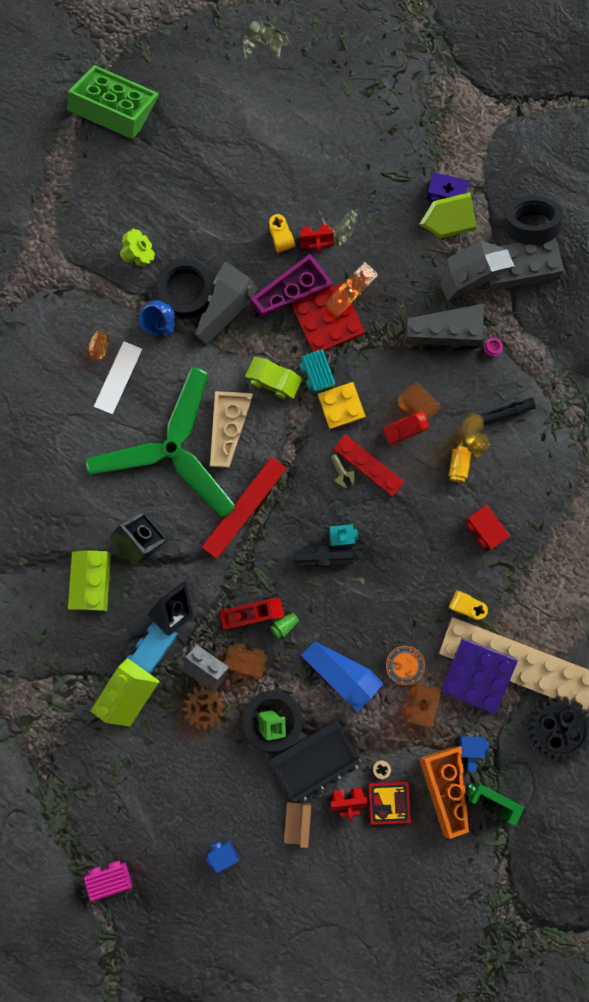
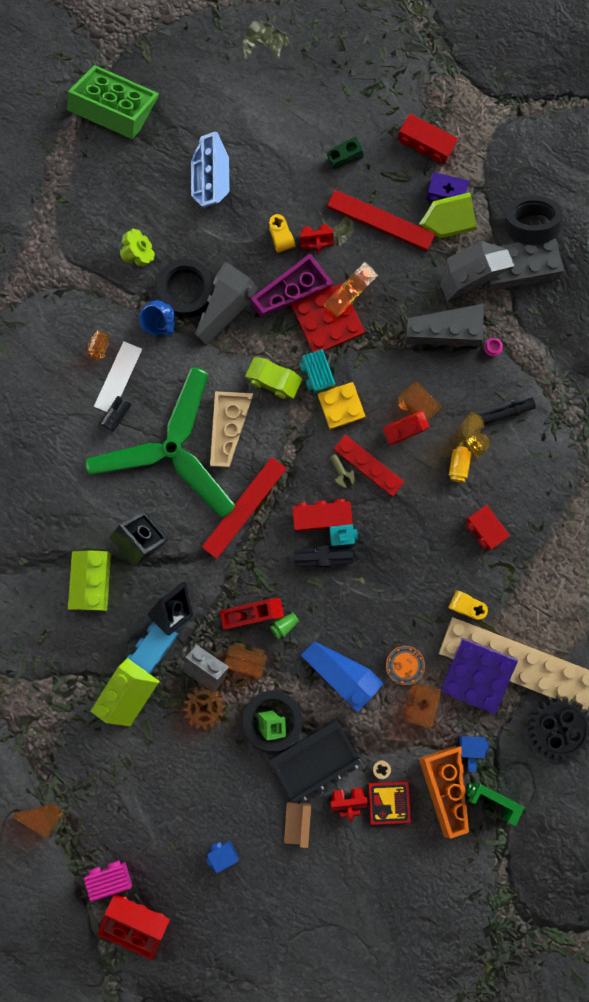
(40, 819): none -> clear orange slope
(112, 416): none -> black hinge
(133, 926): none -> red slope
(209, 171): none -> light blue wedge
(321, 515): none -> red brick
(345, 153): none -> dark green leg
(380, 220): none -> red tile
(427, 139): none -> red brick

